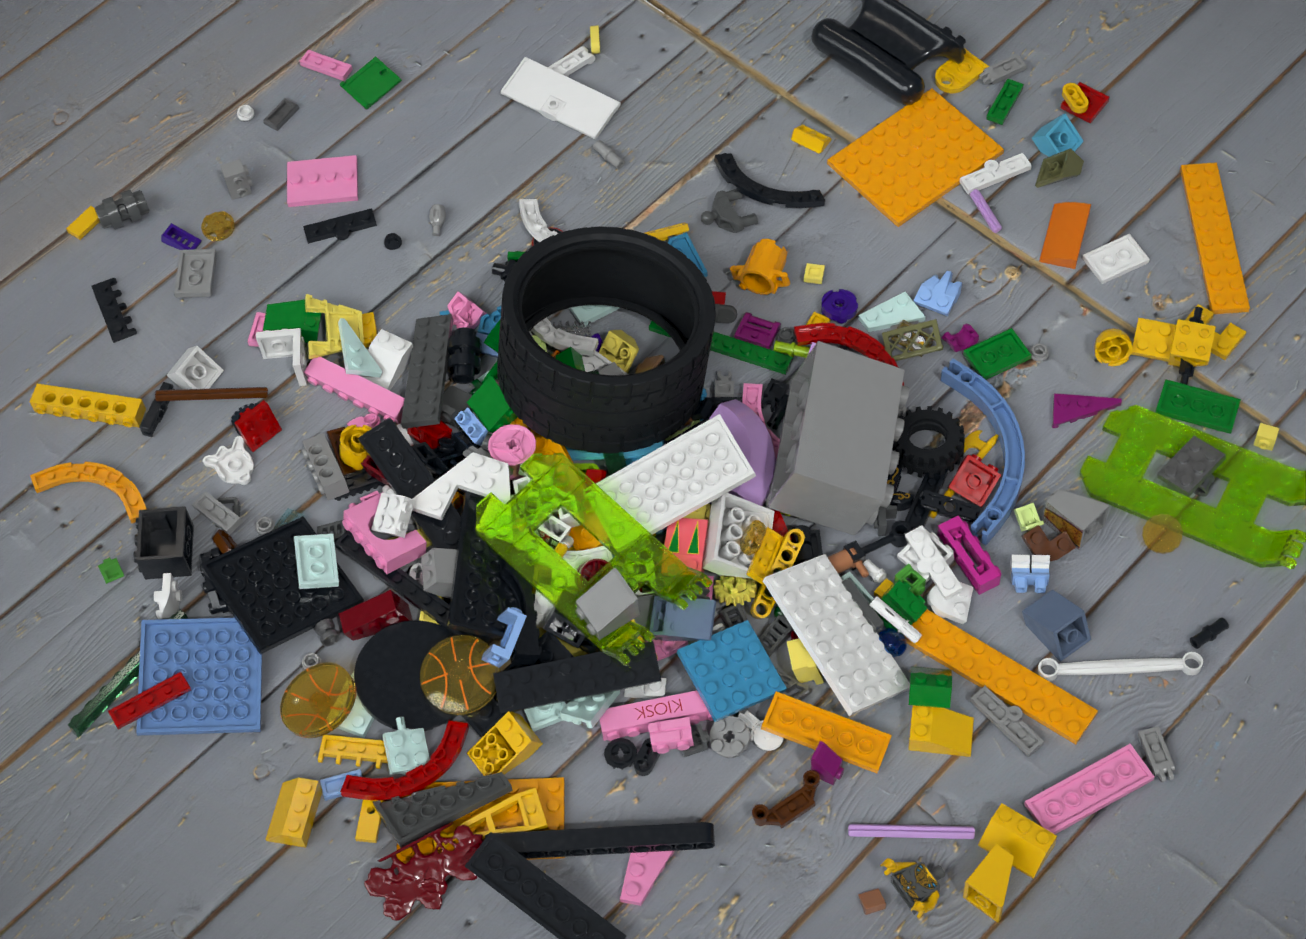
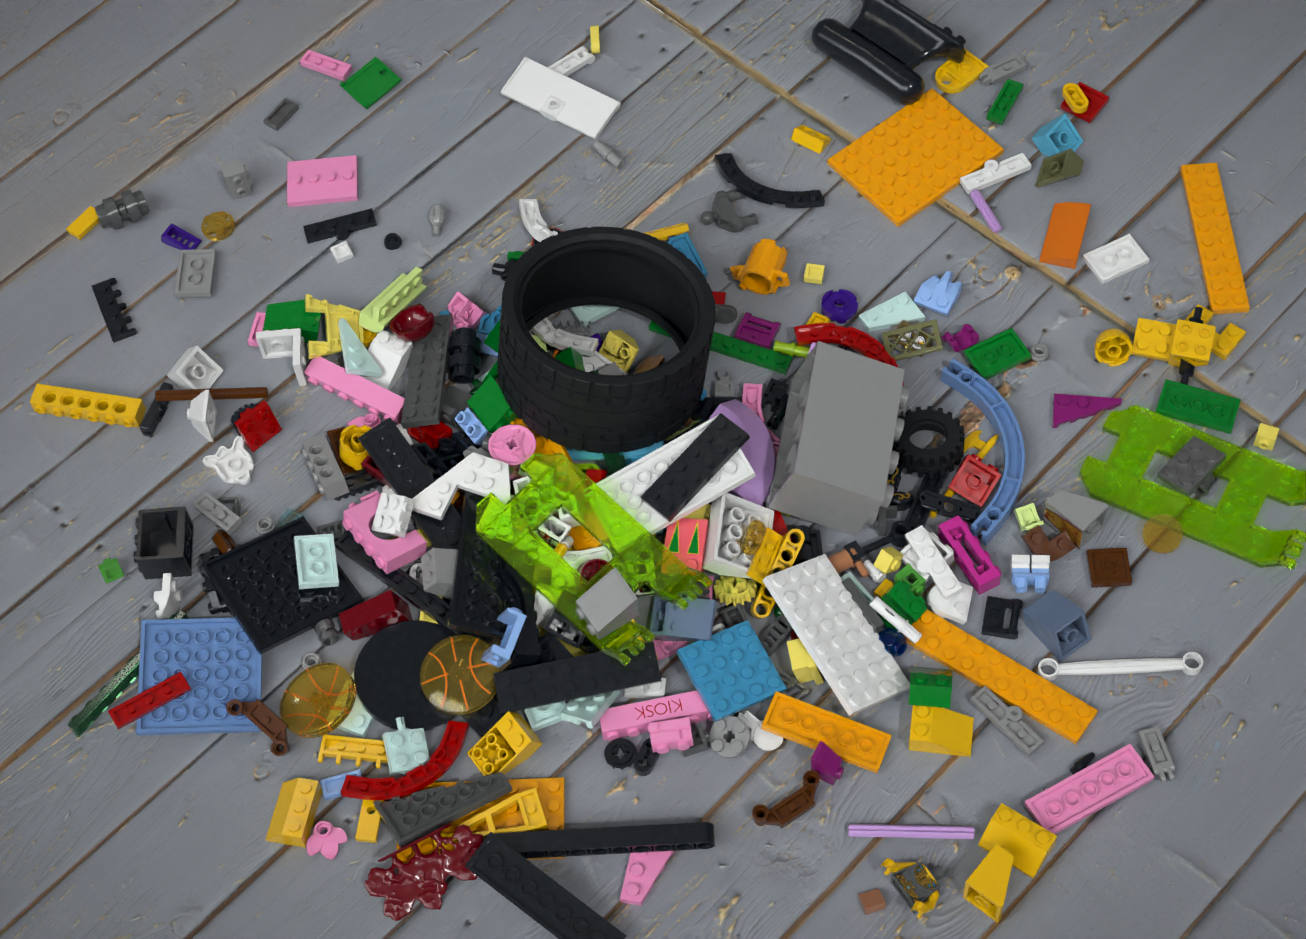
(93, 473): light orange plate -> none
(203, 415): none -> white slope
(245, 113): white plate -> none
(265, 720): none -> reddish brown plate
(327, 842): none -> bright pink plate
(341, 252): none -> white tile
(392, 301): none -> yellowish green brick
(412, 323): none -> dark red cylinder
(695, 467): none -> black plate
(786, 335): dark grey plate -> none
(888, 560): none -> light yellow plate
(995, 615): none -> black plate
(1082, 763): none -> black piece
(1109, 567): none -> reddish brown plate
(1209, 633): black pin -> none

